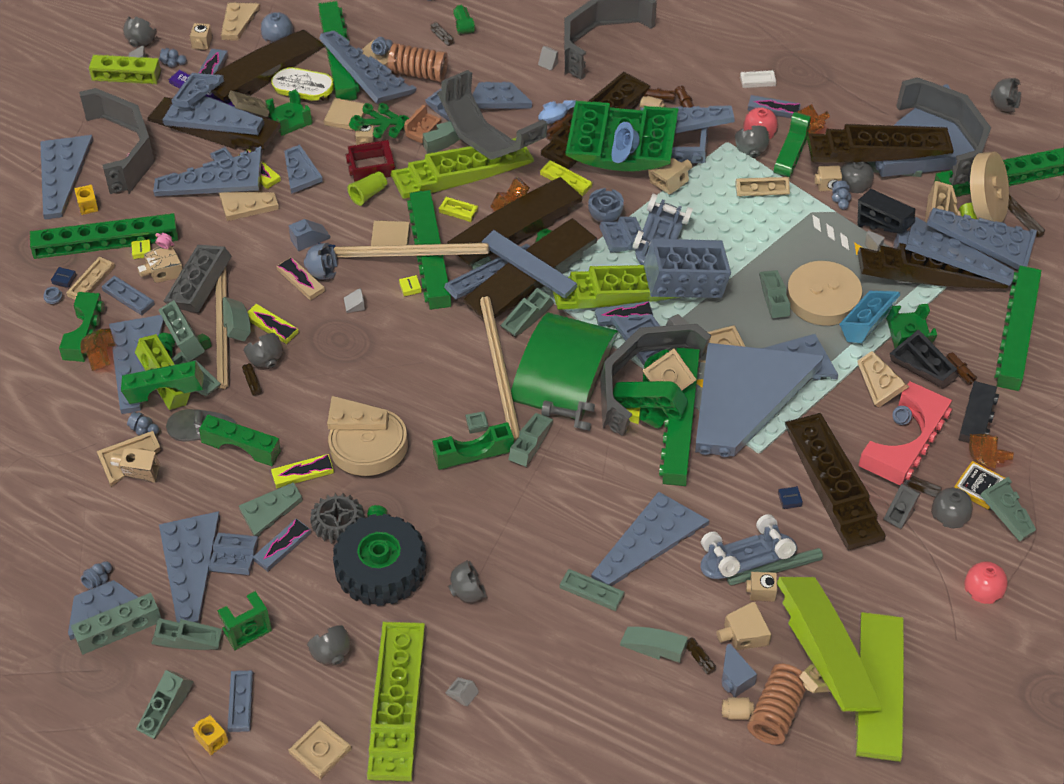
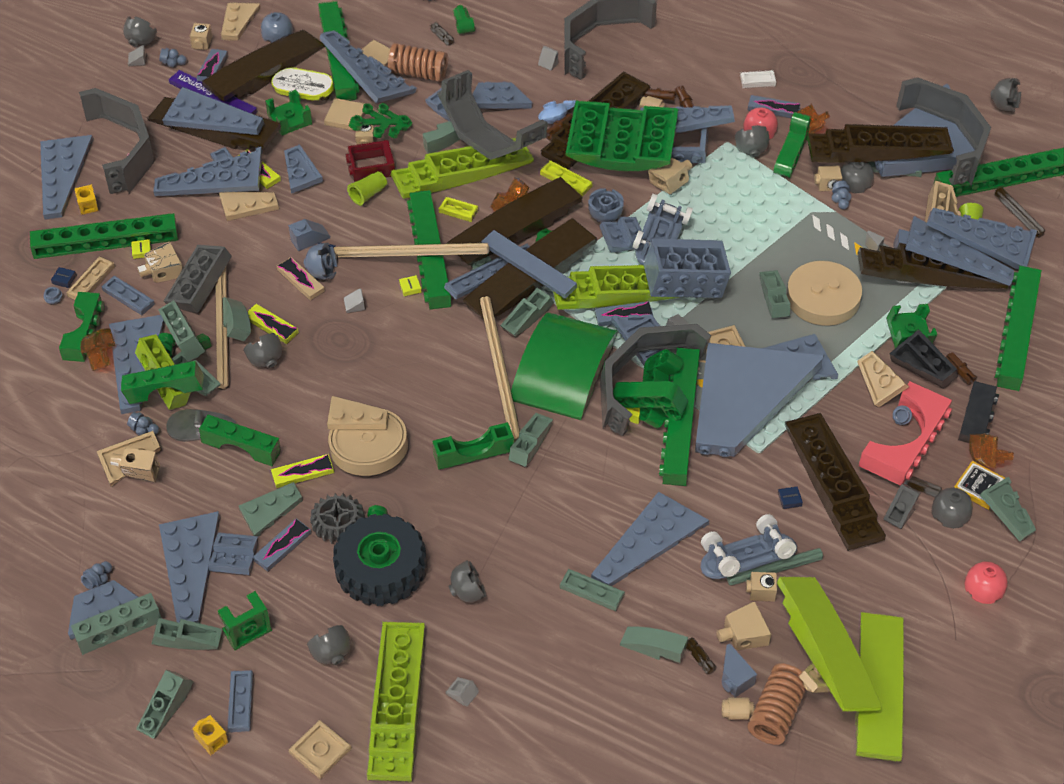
(124, 69): lime brick -> none
(164, 240): bright pink plate -> none
(195, 88): sand blue wing -> none
(248, 103): dark tan tile -> none
(251, 379): dark brown axle -> none
(381, 45): sand blue piece -> none
(390, 233): tan tile -> none
(420, 123): nougat bracket -> none
(476, 422): sand green tile -> none
(548, 409): dark grey bar -> none
(625, 142): medium blue piece -> none
(670, 368): tan tile -> none
(762, 186): tan slope -> none
(868, 314): dark azure slope -> none
(884, 212): black wedge -> none
(989, 186): tan brick -> none

